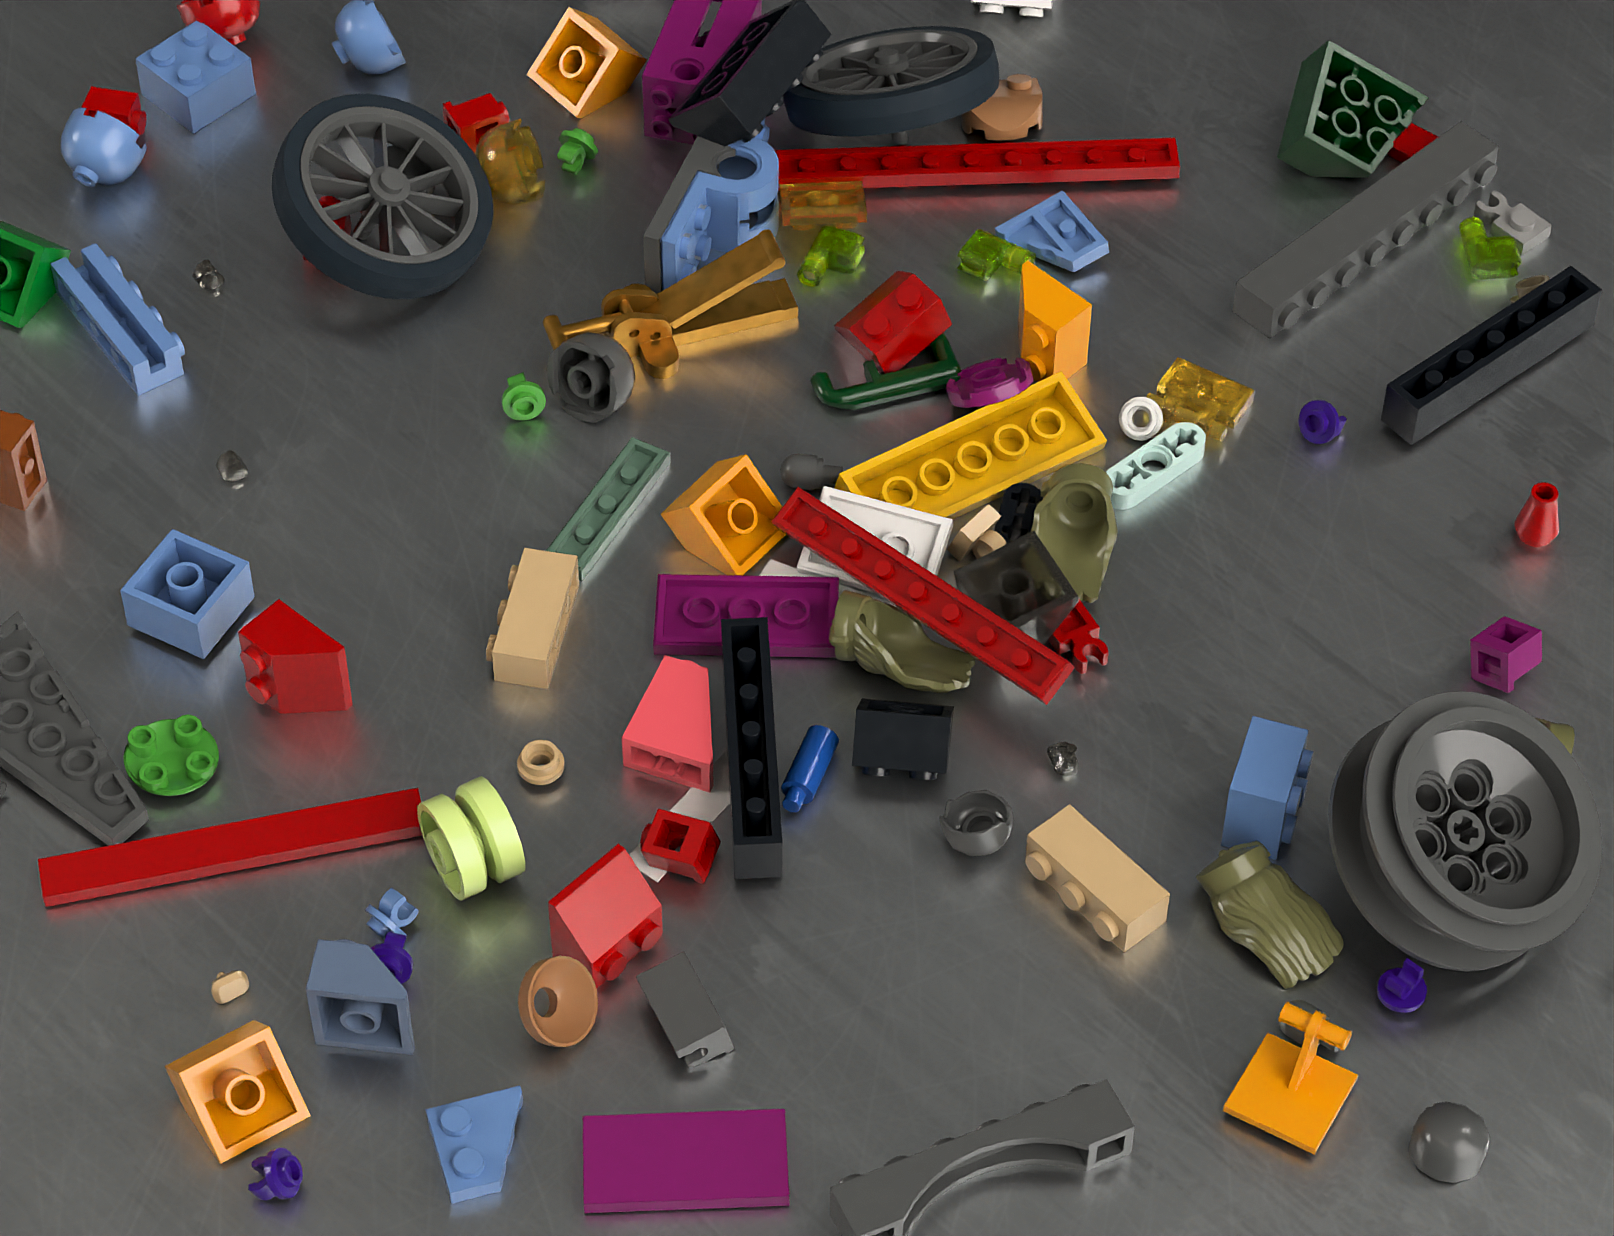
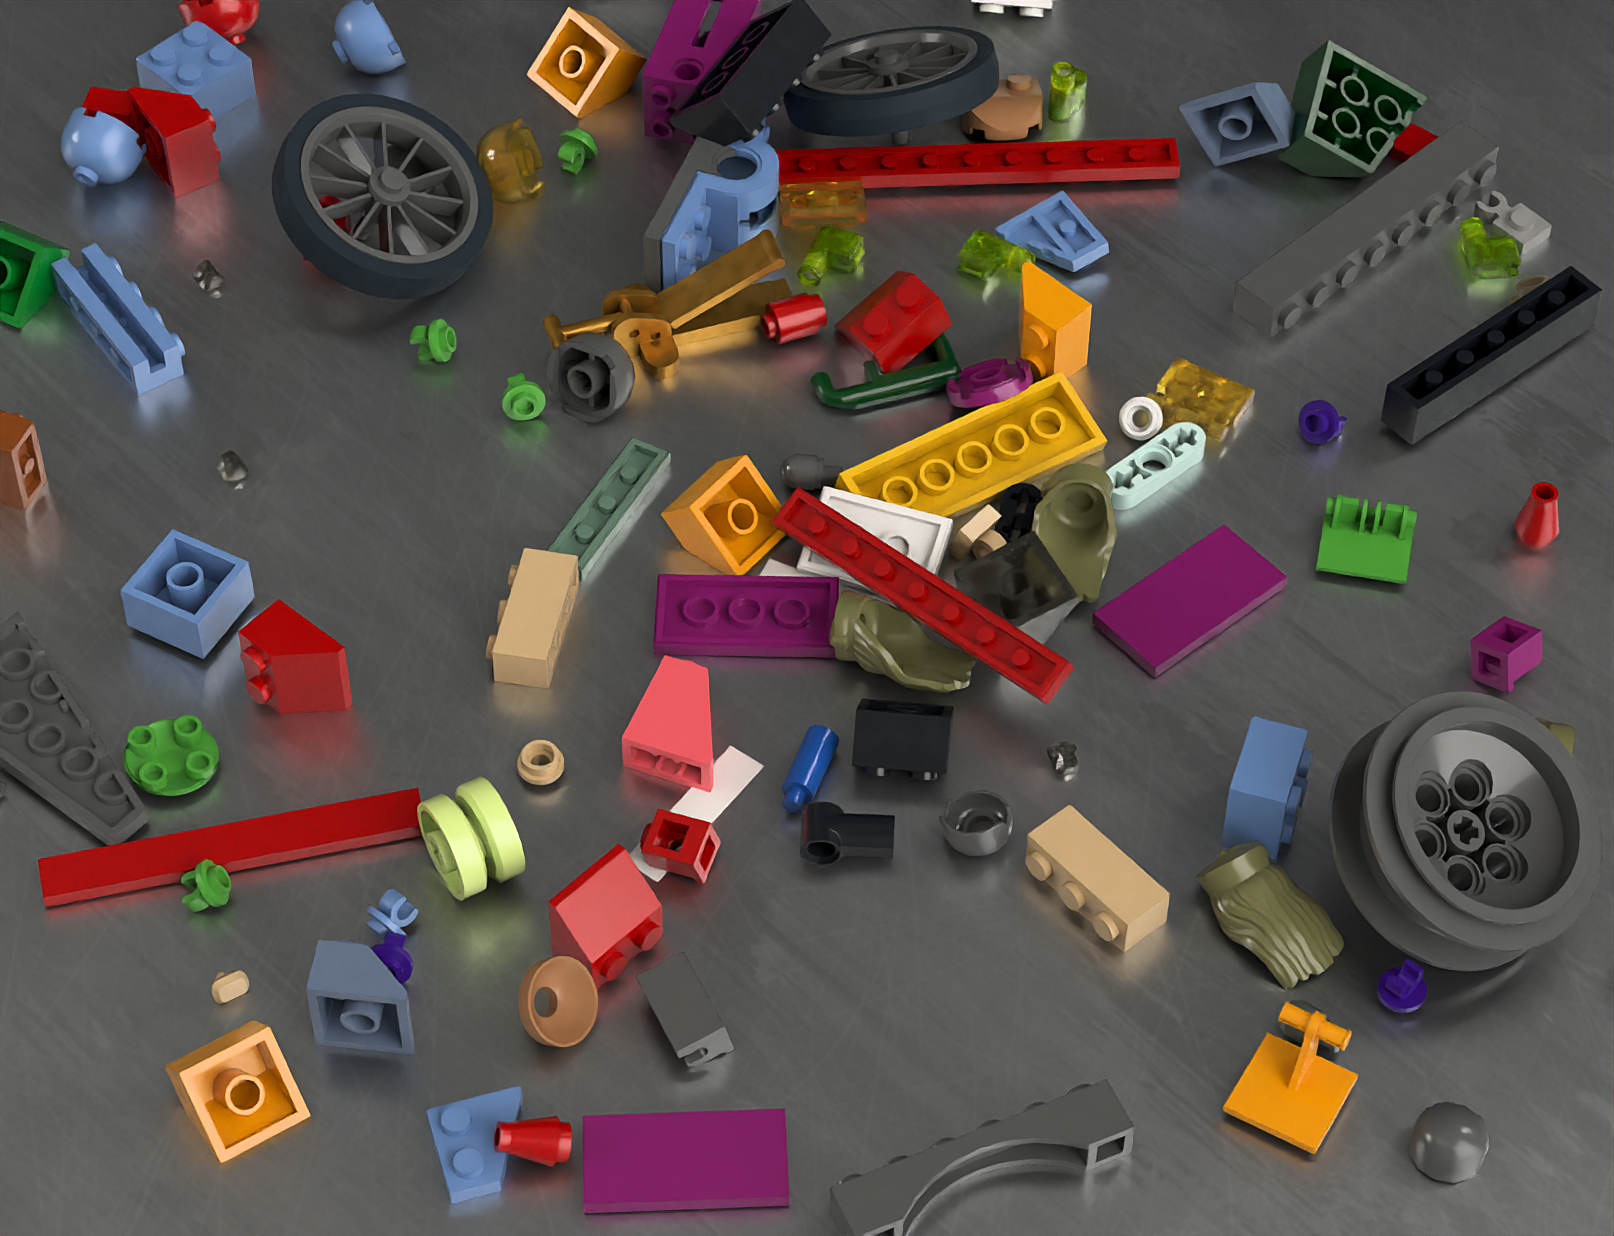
(176, 138): none -> red slope
(210, 886): none -> bright green plate
(281, 1172): dark purple plate -> none
(437, 341): none -> bright green plate
(475, 117): red brick -> none
(537, 1139): none -> red cone
(751, 748): black brick -> none
(793, 318): none -> red brick
(831, 833): none -> black piece
(1066, 92): none -> clear neon green piece
(1081, 636): red plate -> none
(1189, 600): none -> magenta tile
(1241, 121): none -> sand blue slope
(1366, 539): none -> bright green hinge

